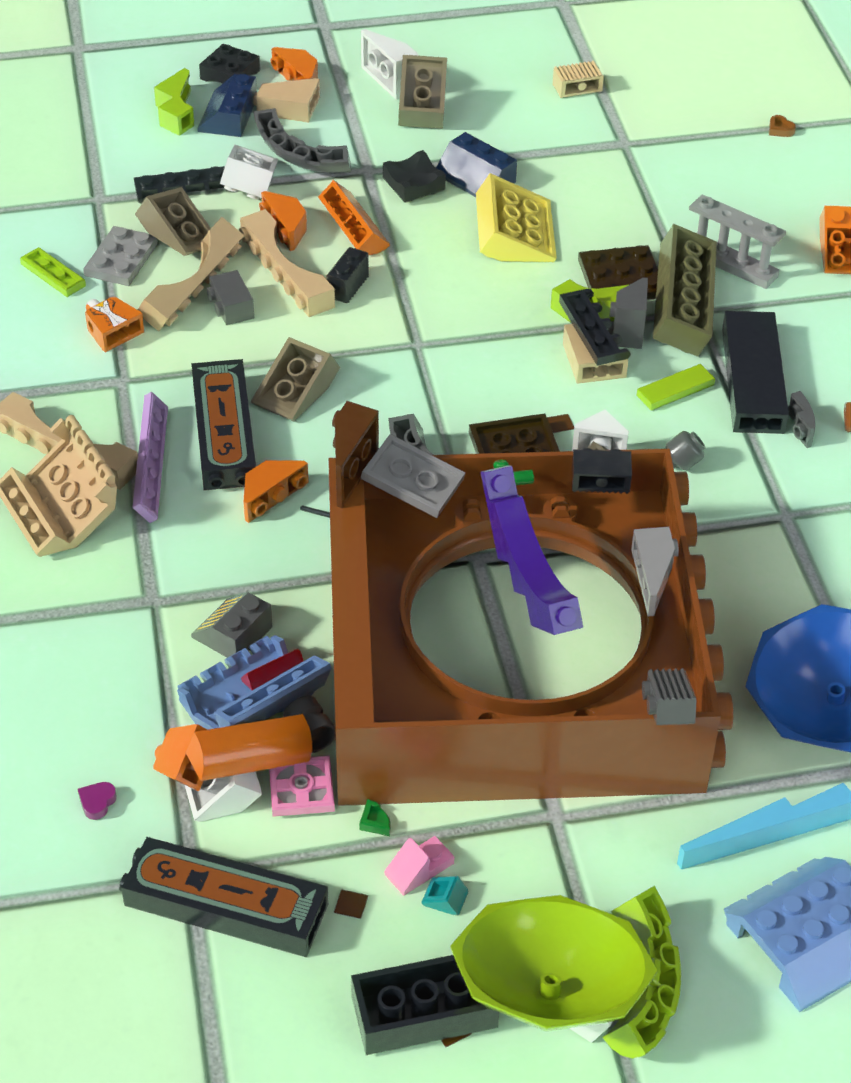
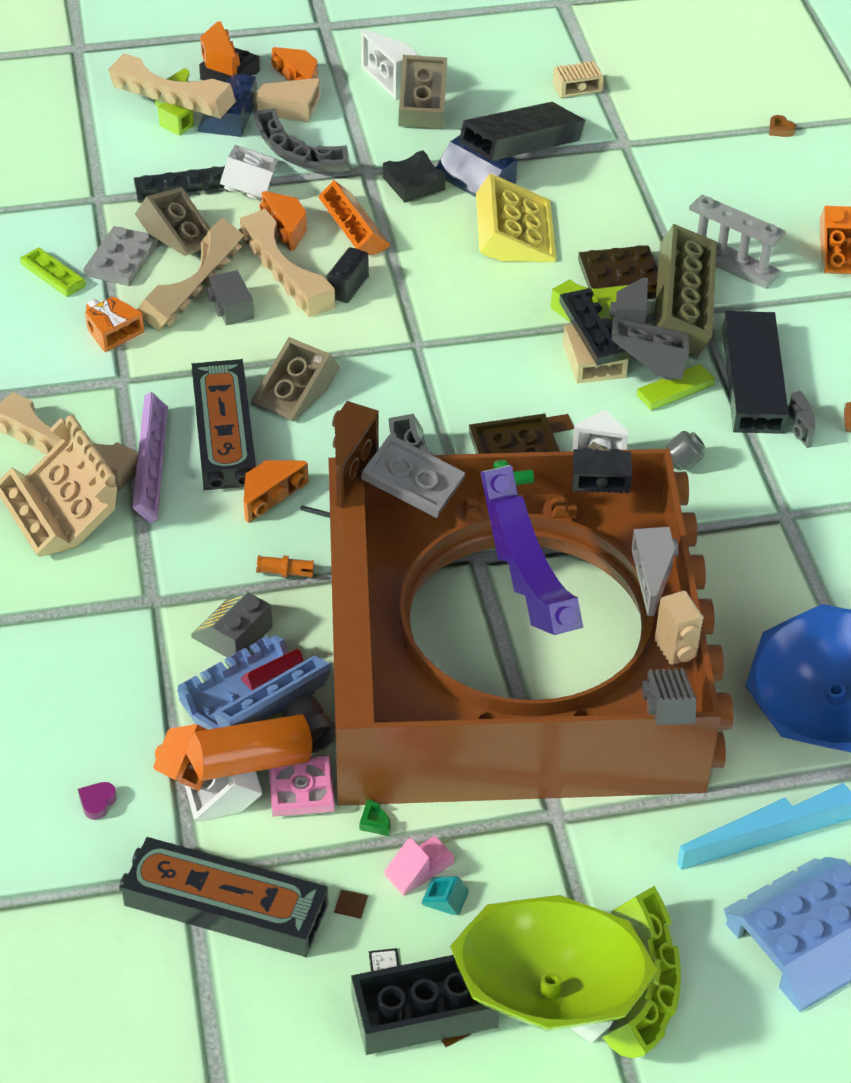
(205, 96): none -> tan arch
(218, 50): none -> orange slope
(285, 566): none -> orange pin
(383, 959): none -> white sticker
(521, 130): none -> black brick
(656, 347): none -> dark grey slope
(678, 627): none -> tan brick

